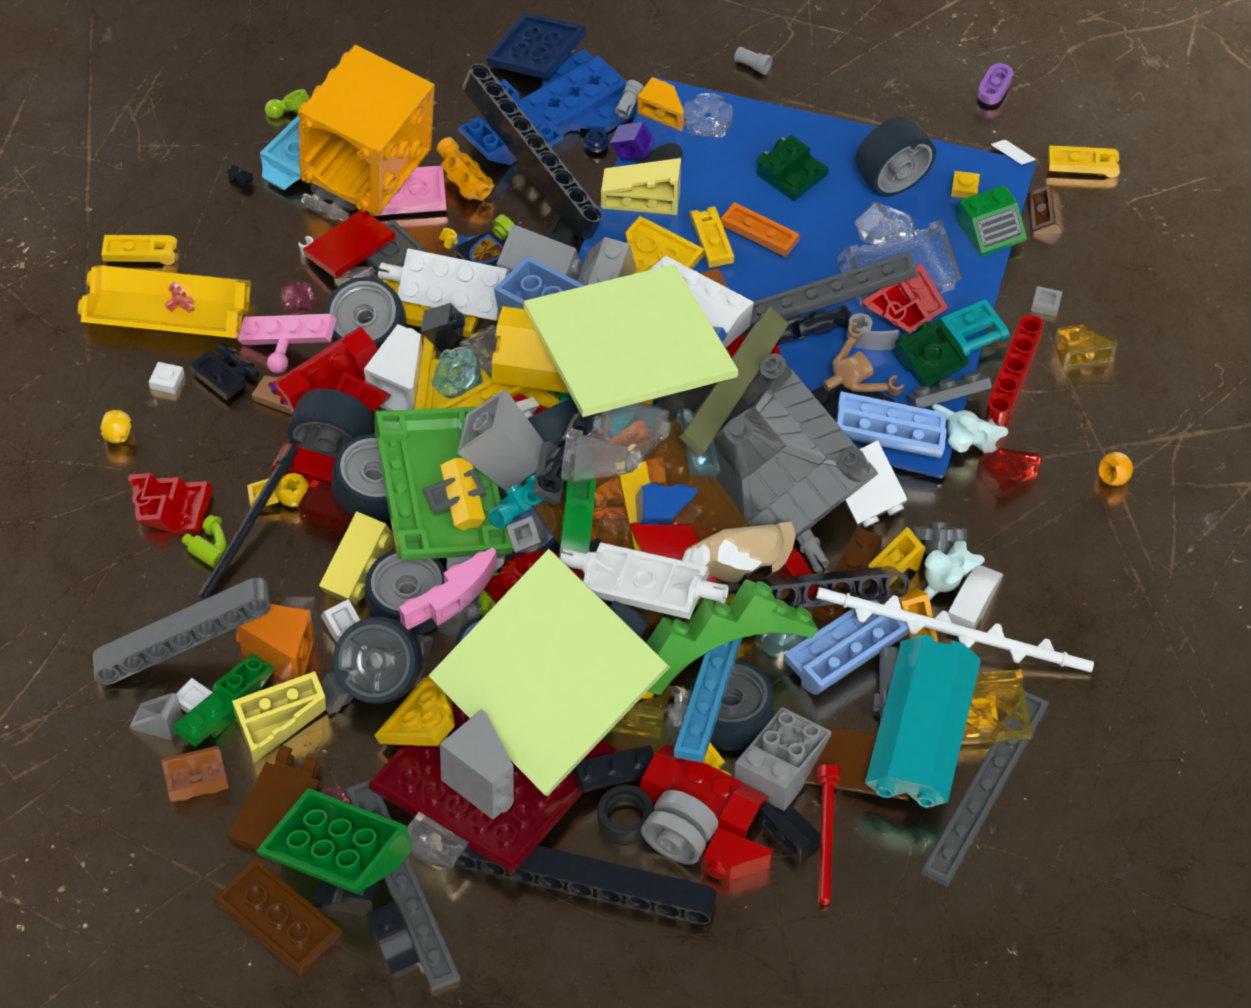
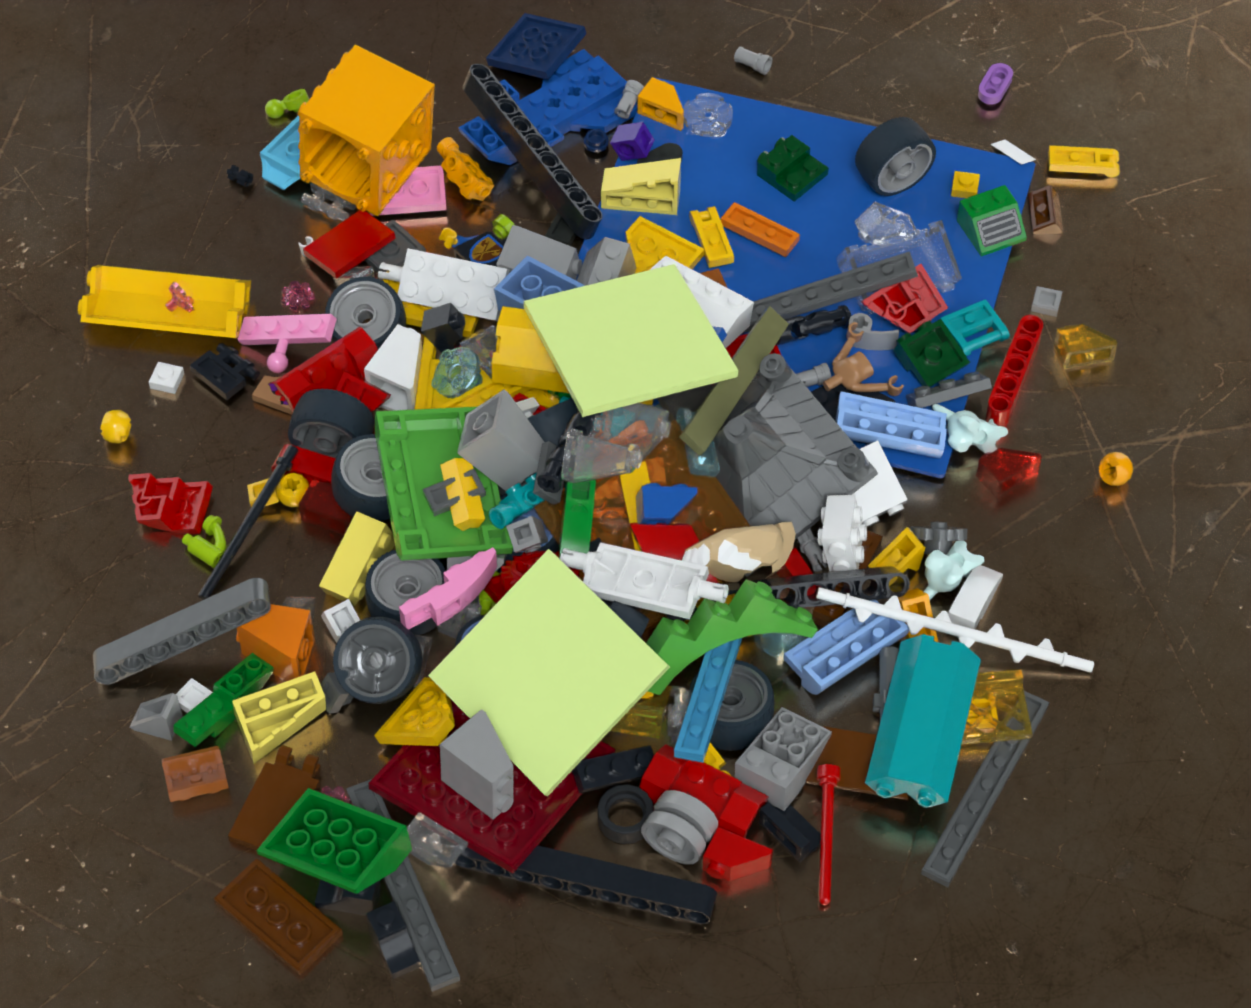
(139, 248): yellow plate -> none
(815, 376): none -> light grey pin
(842, 533): none -> white brick

